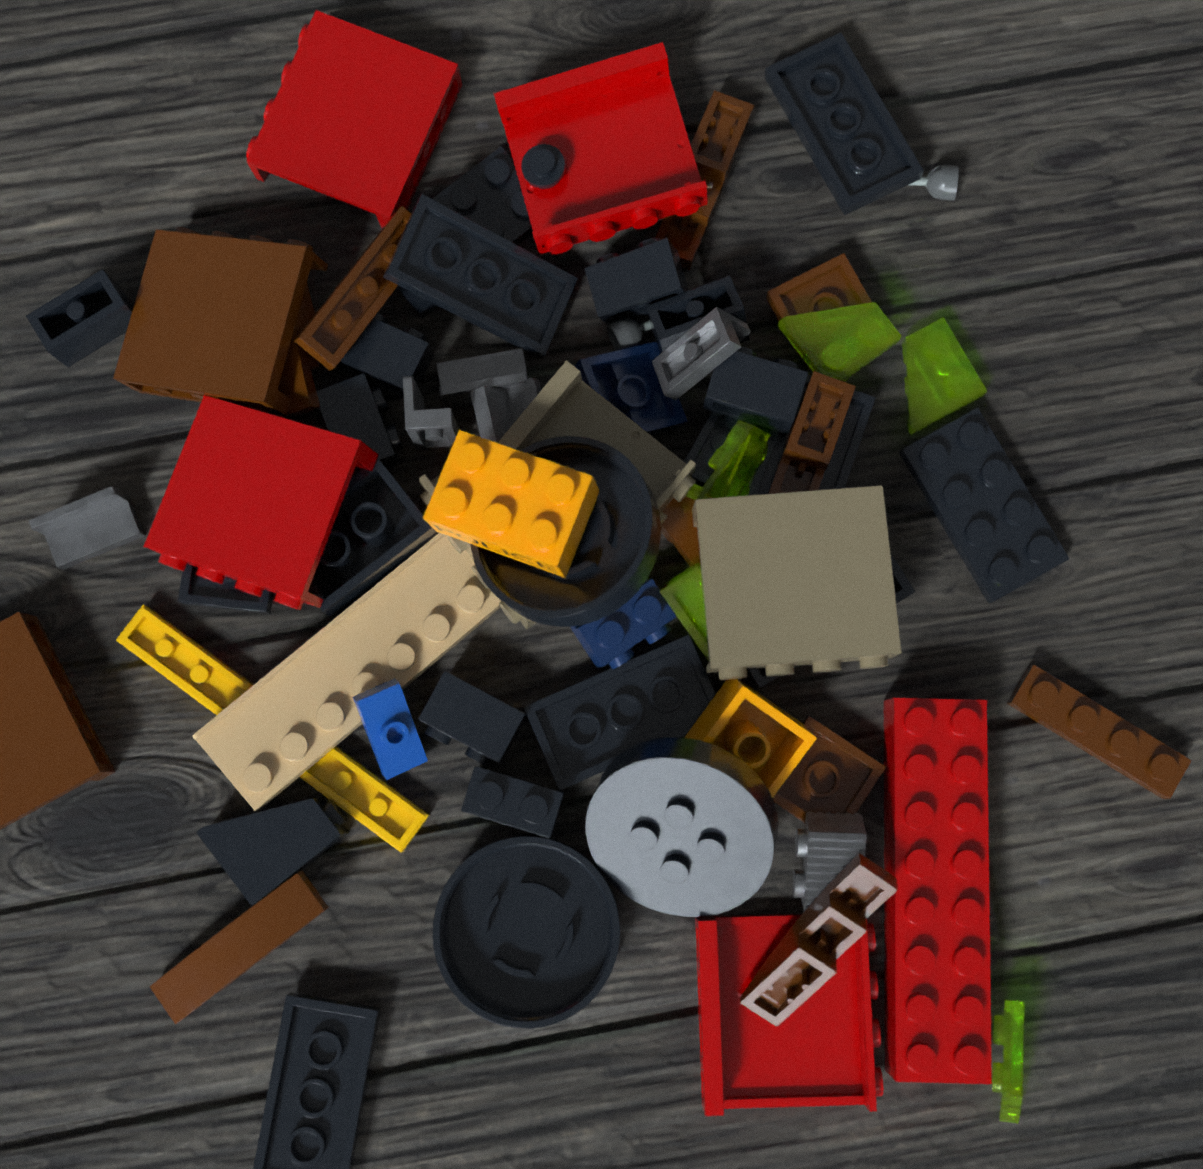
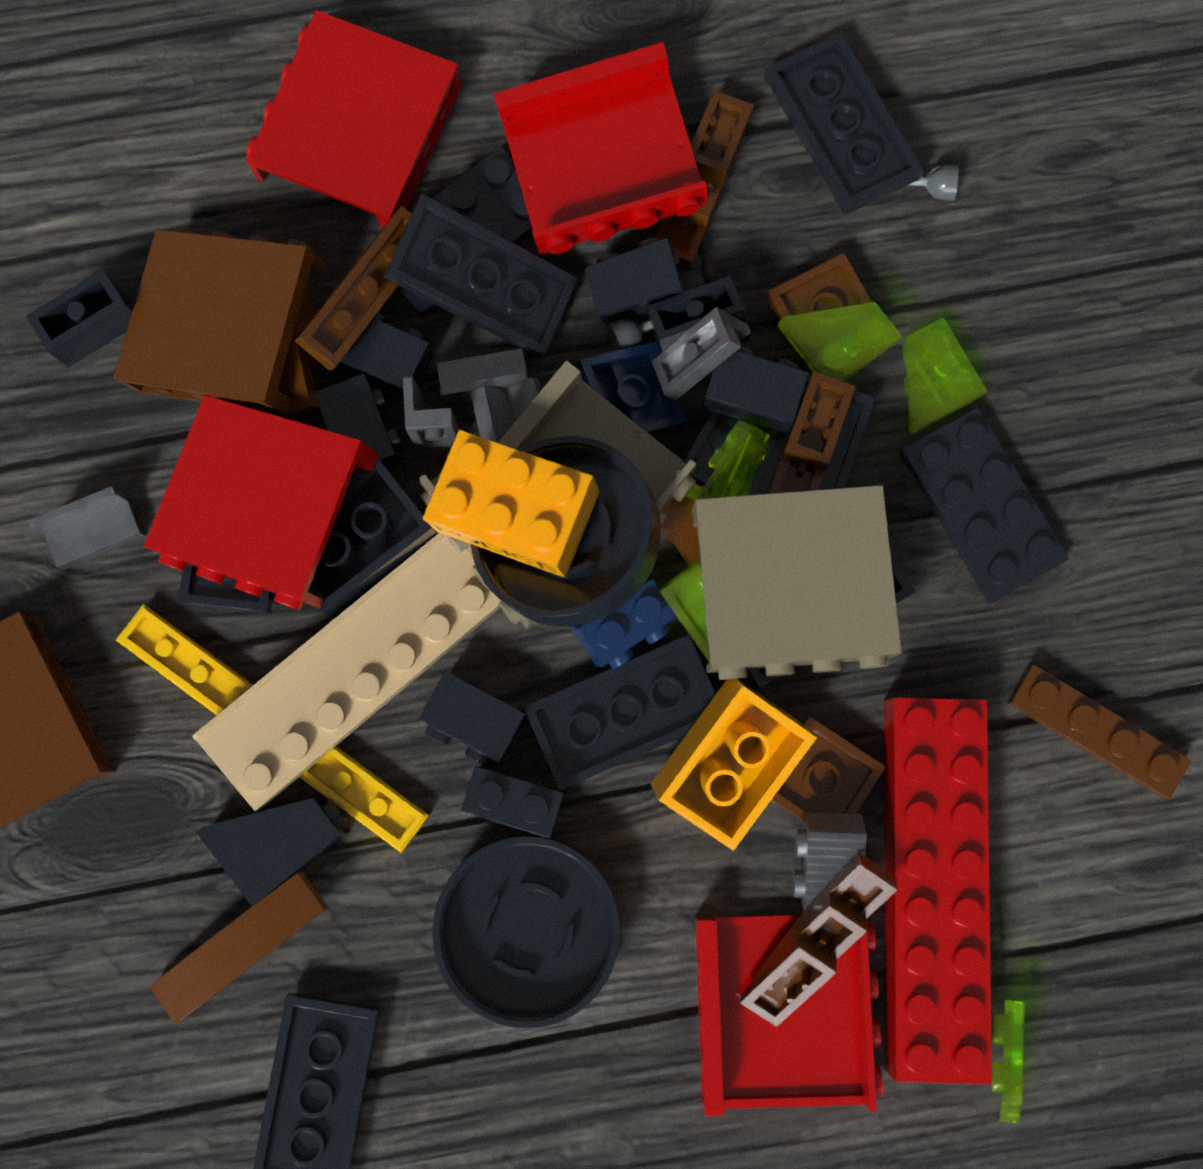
(390, 728): blue plate -> none
(543, 166): black plate -> none
(682, 827): piece -> none

